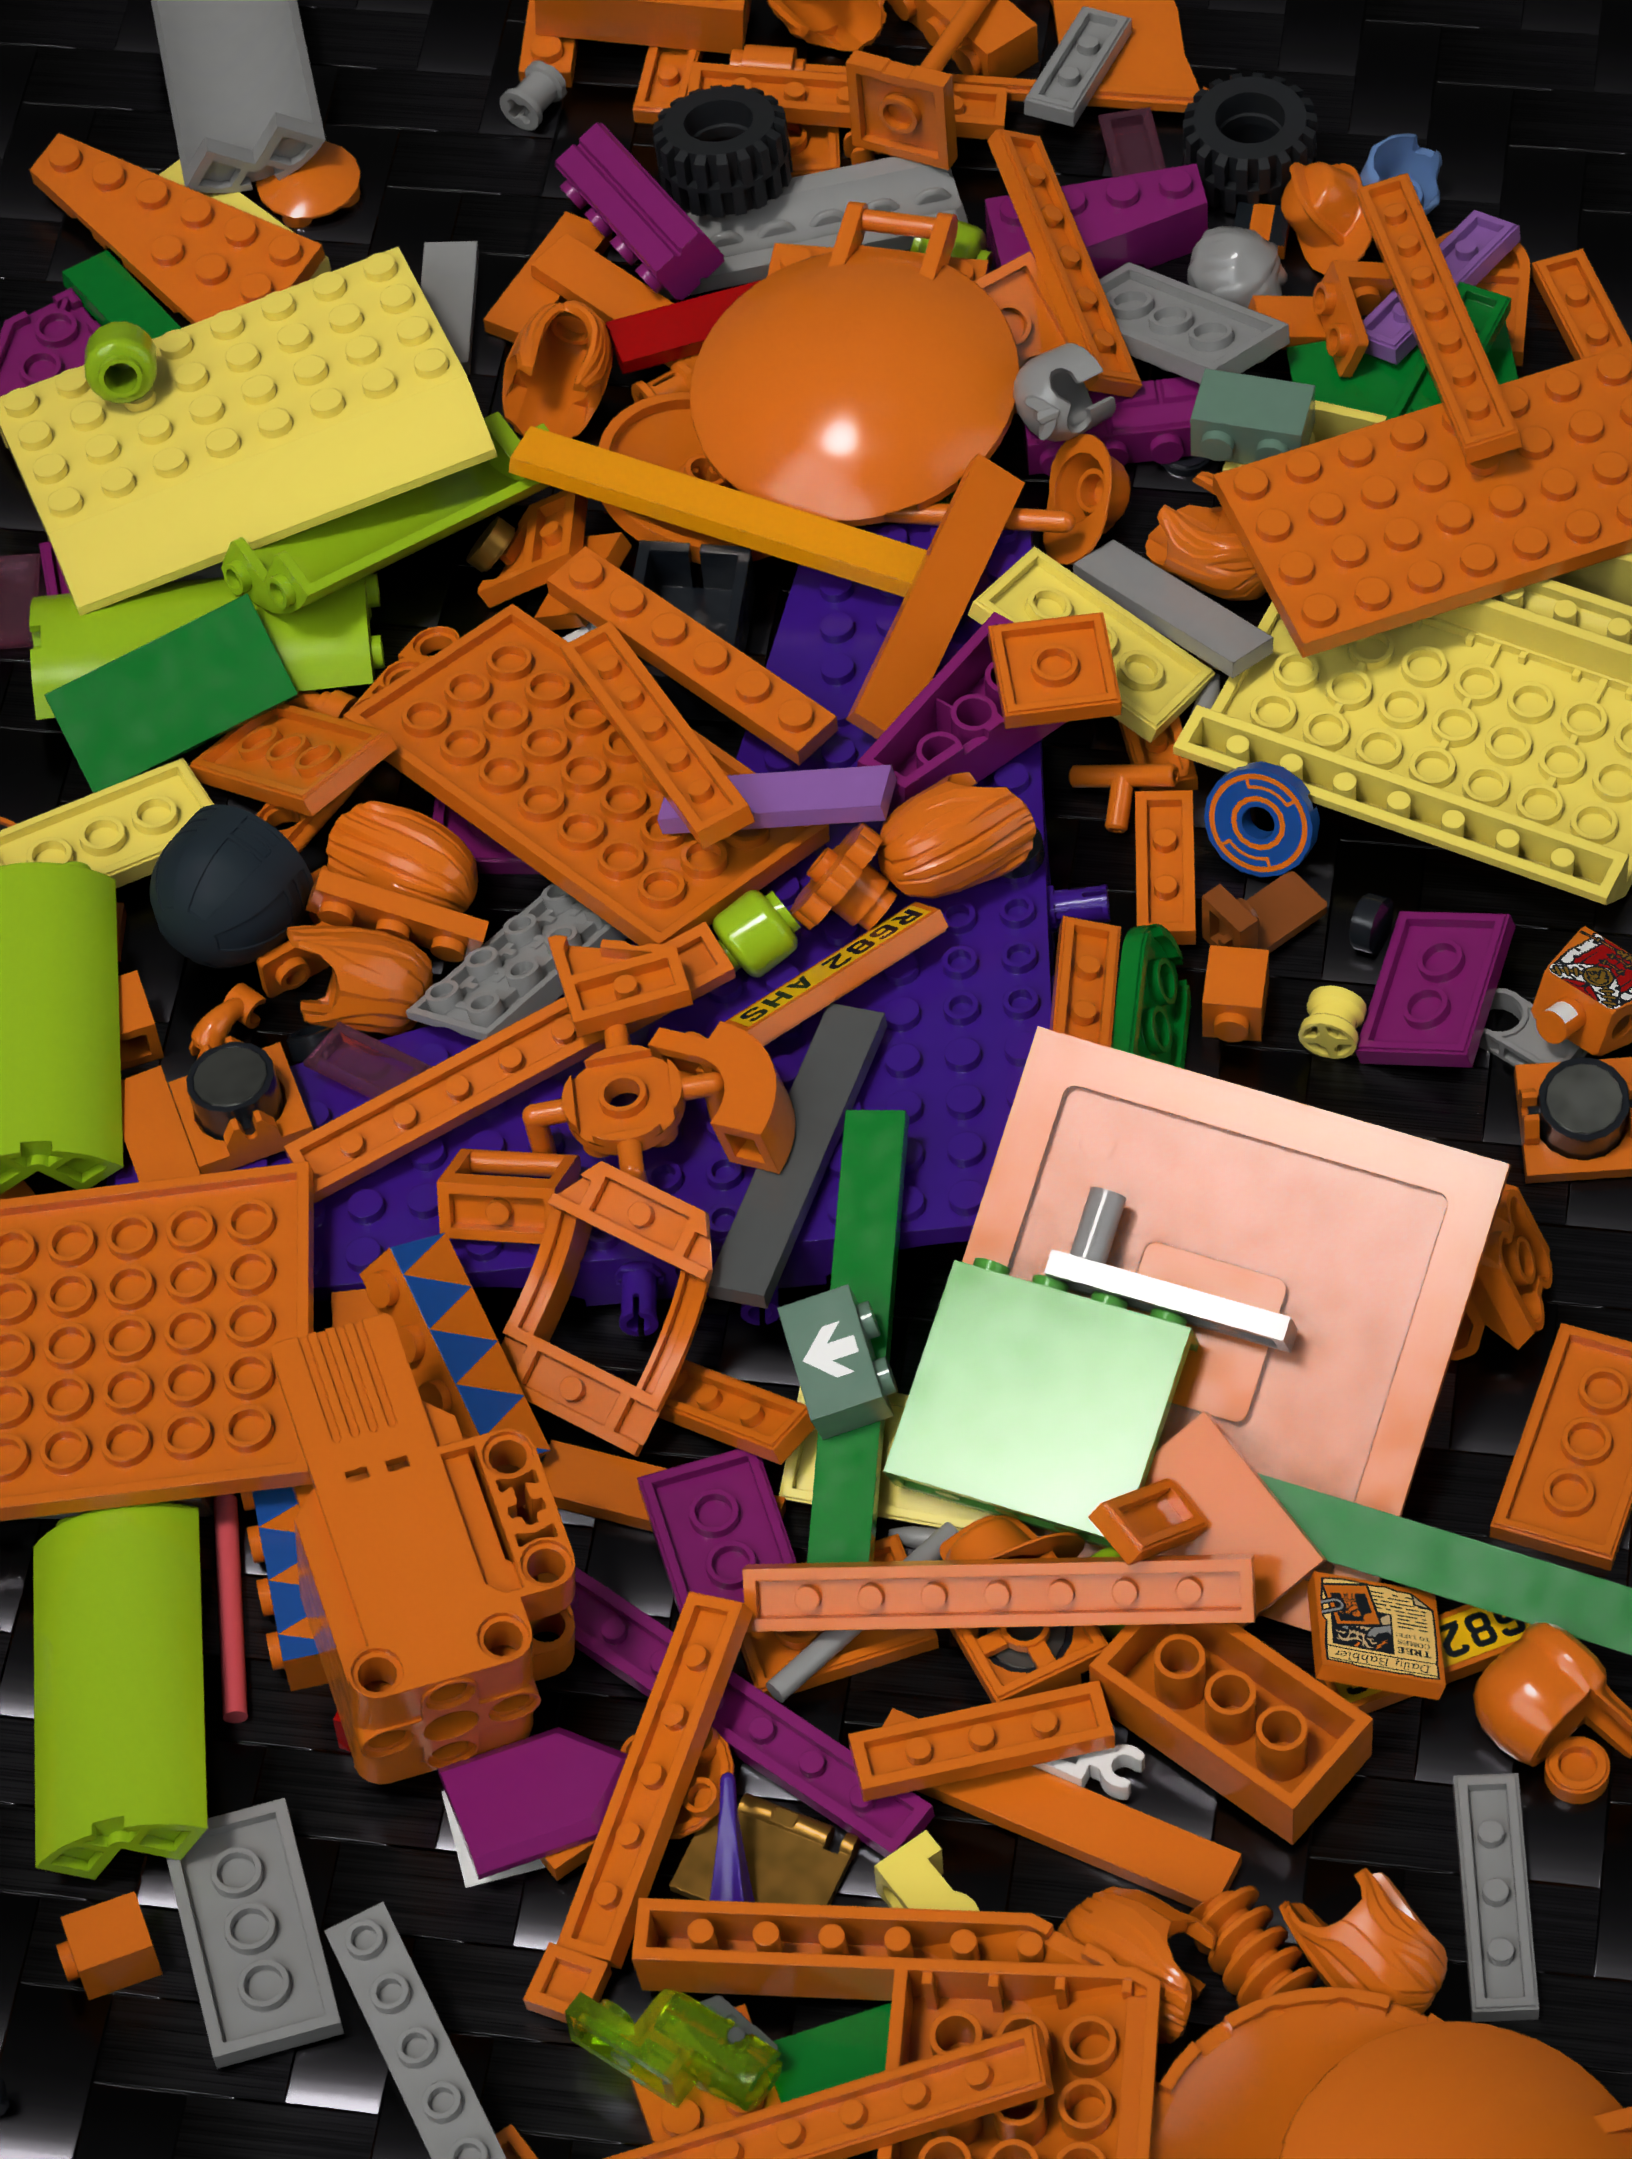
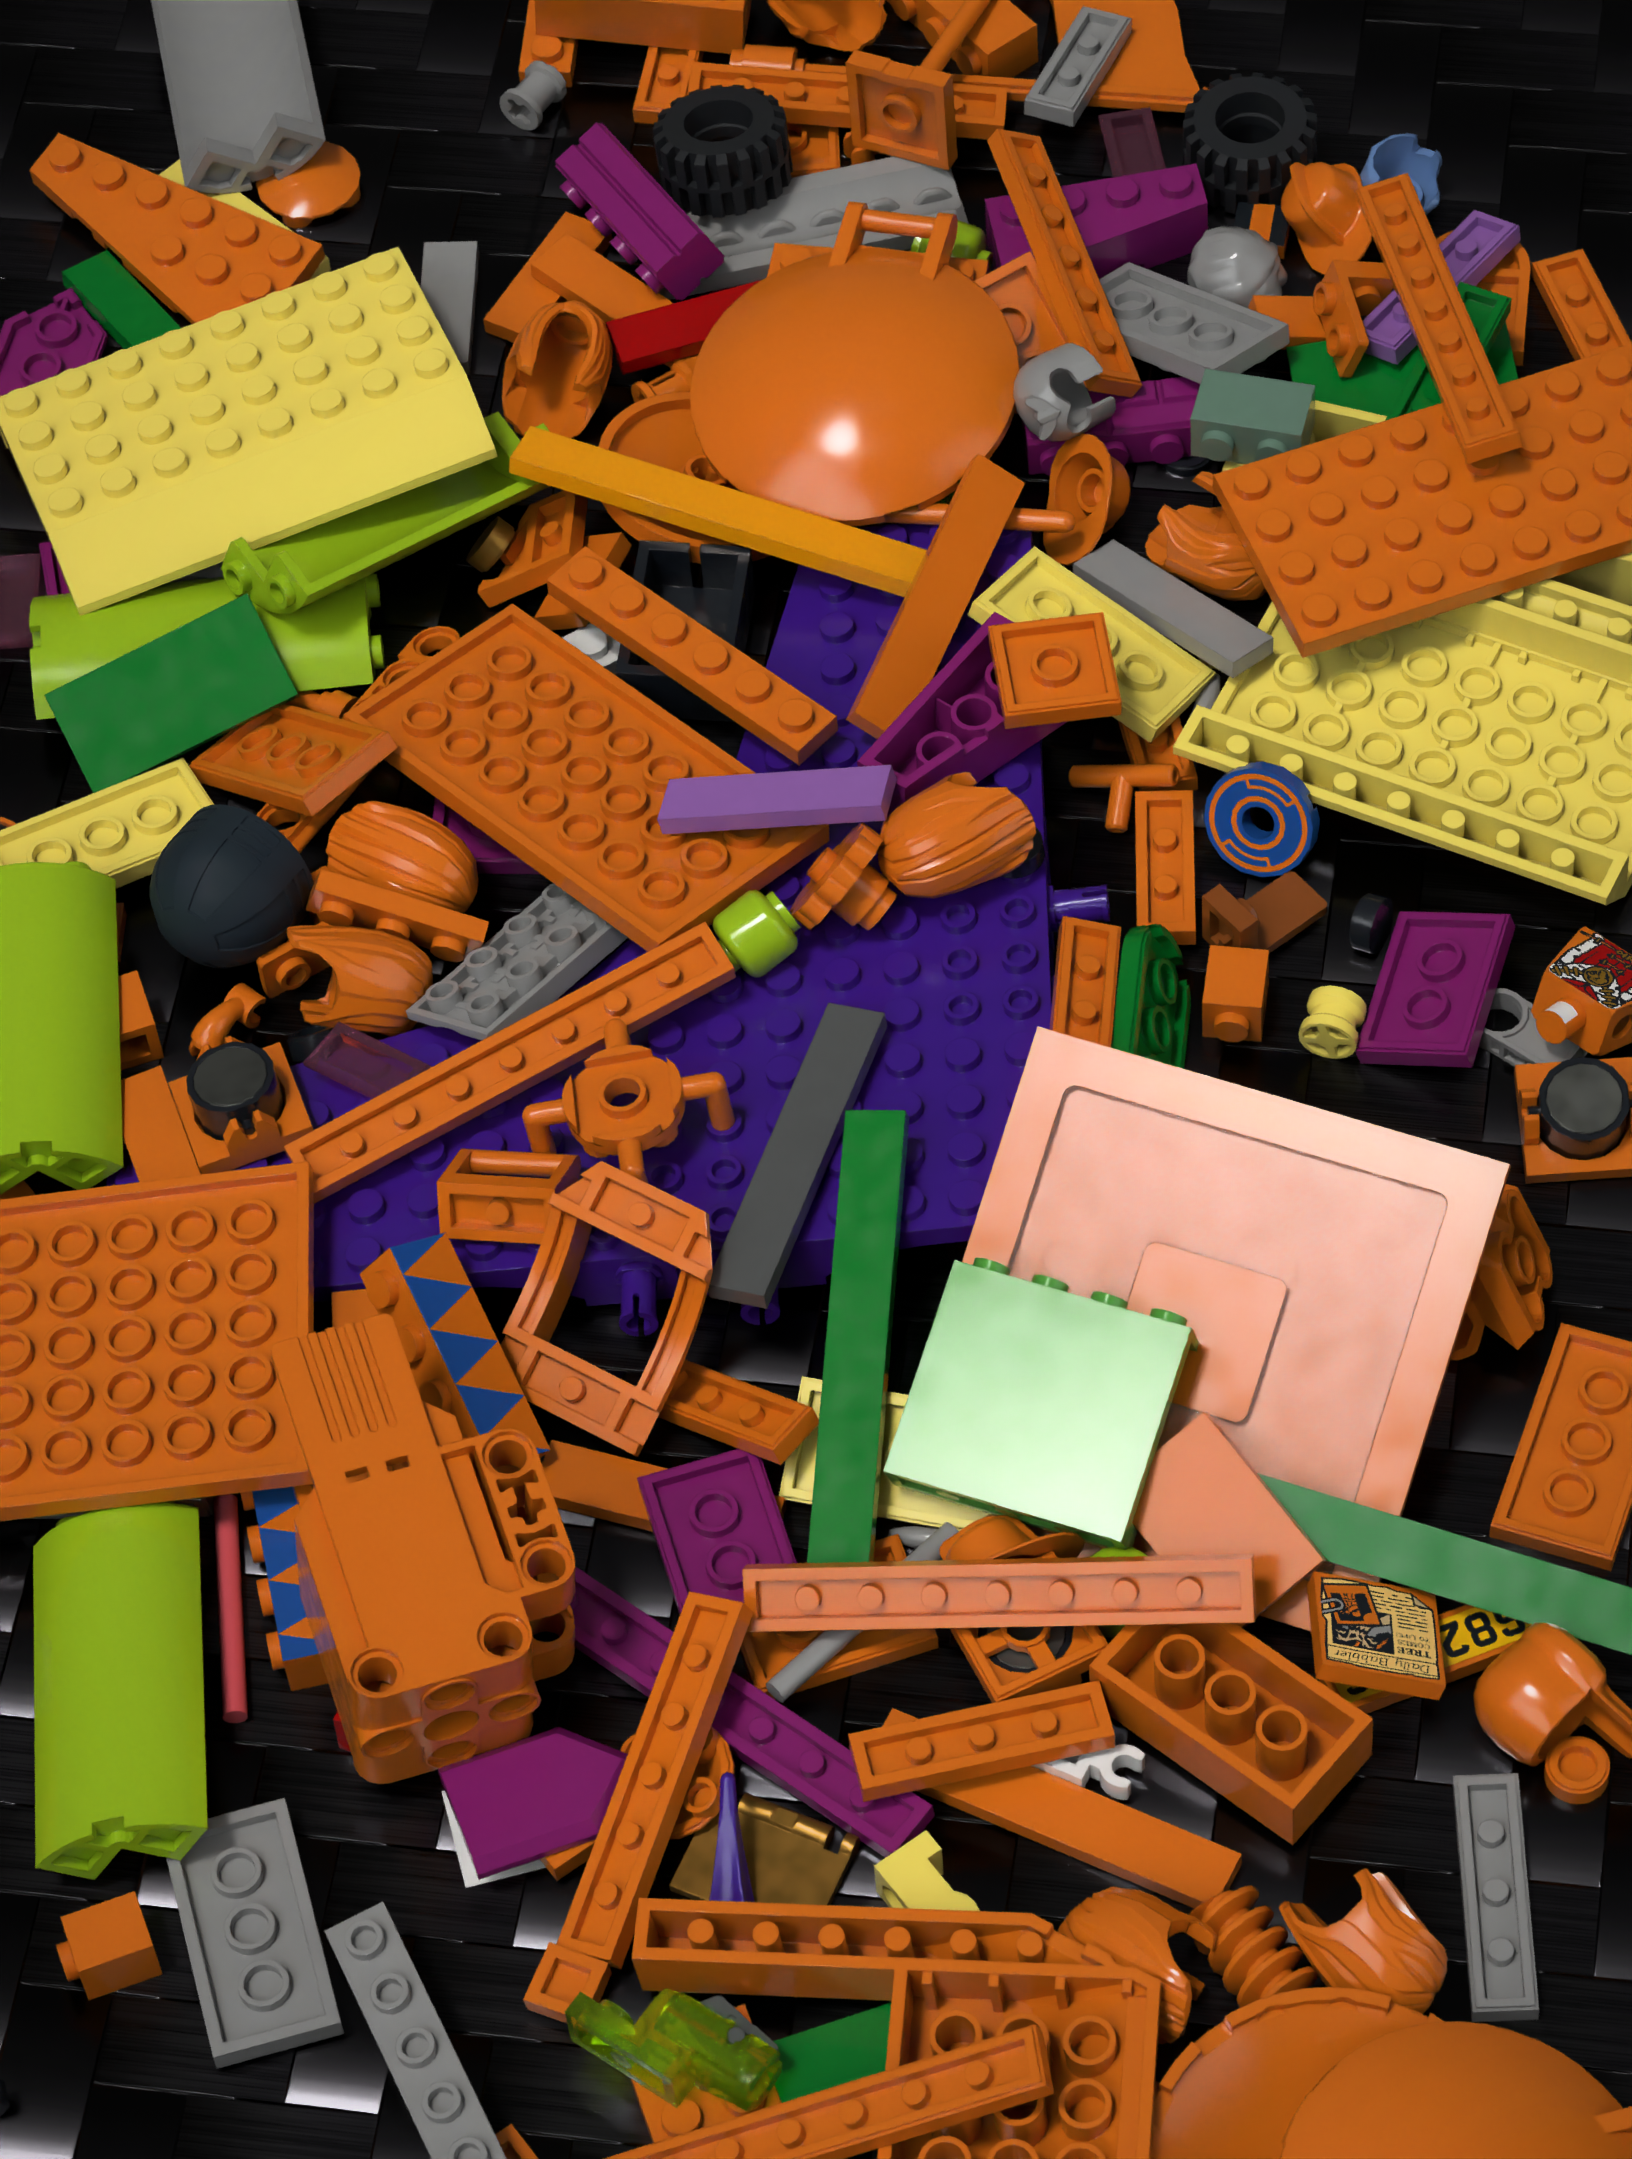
(120, 362): lime head -> none
(618, 982): orange wing -> none
(657, 735): orange plate -> none
(756, 1111): orange arch -> none
(837, 1362): sand green brick -> none
(841, 972): orange tile -> none
(1087, 1272): piece -> none
(1148, 1521): orange tile -> none

